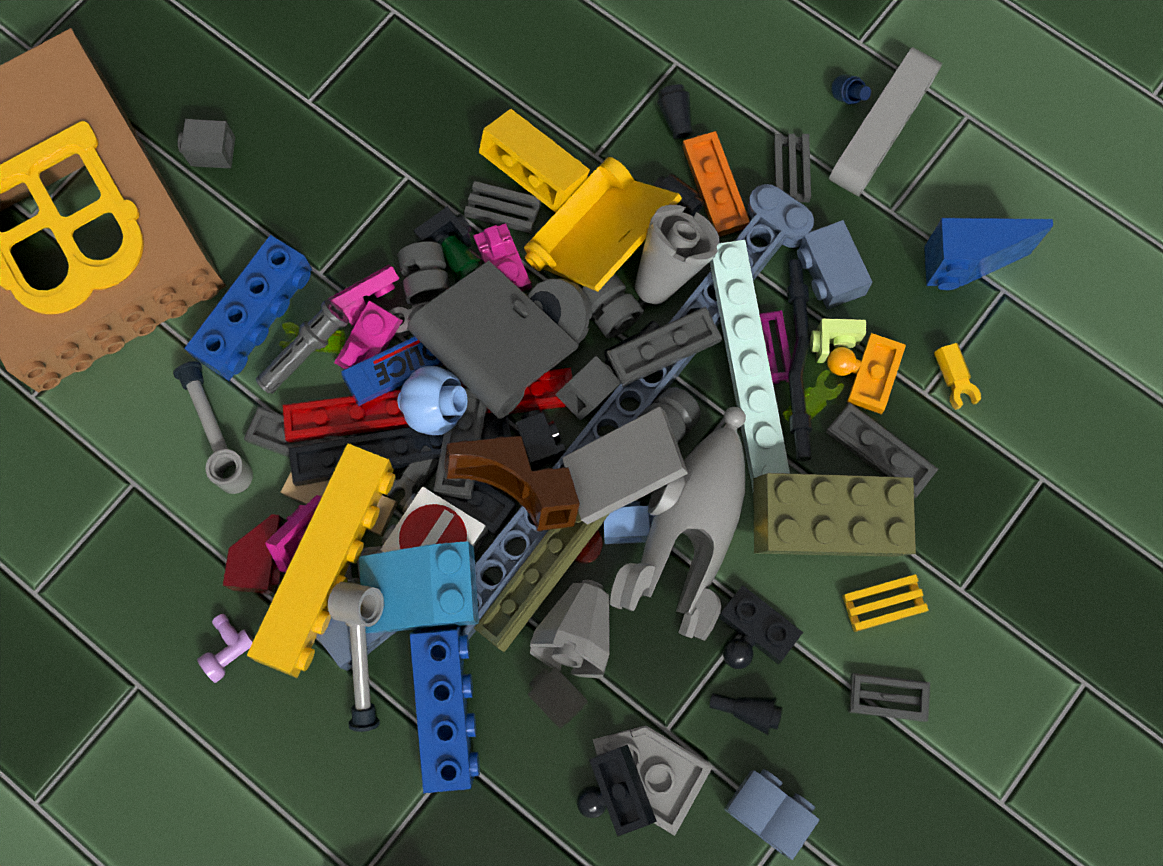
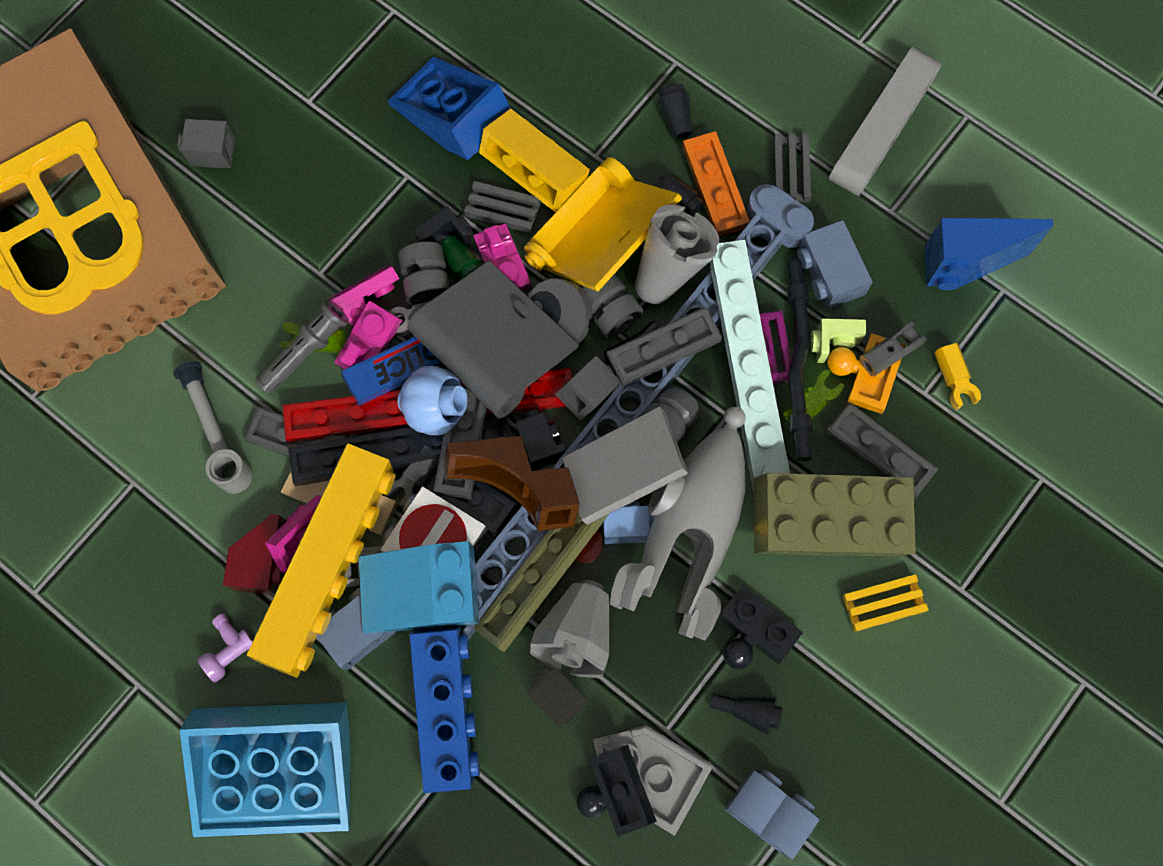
(249, 308): blue brick -> none
(267, 769): none -> dark azure slope
(358, 608): light grey piece -> none
(450, 105): none -> blue slope
(849, 89): dark blue cylinder -> none
(856, 694): dark grey tile -> none
(890, 350): none -> dark grey bar

